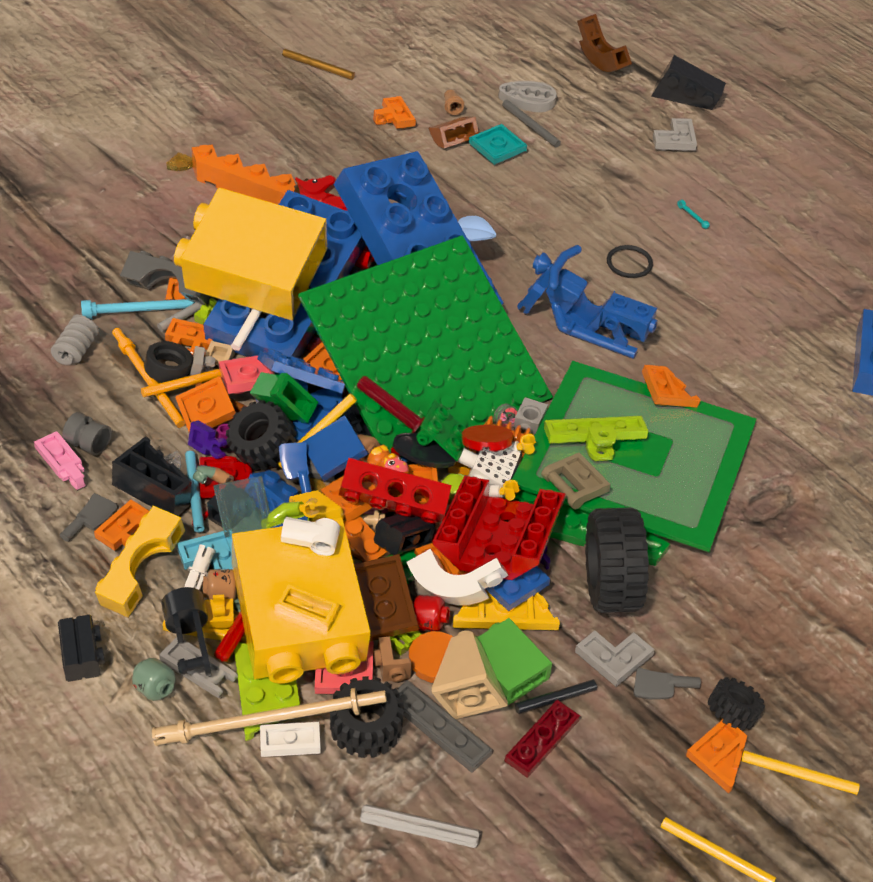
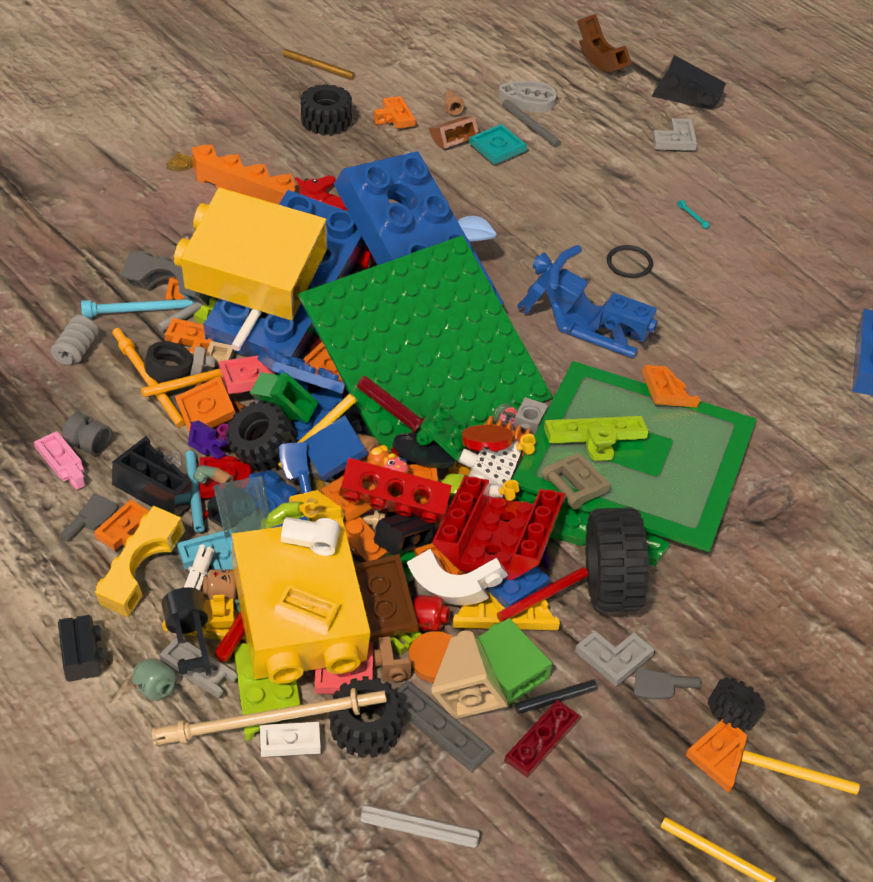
(326, 109): none -> black tyre
(542, 594): none -> red bar

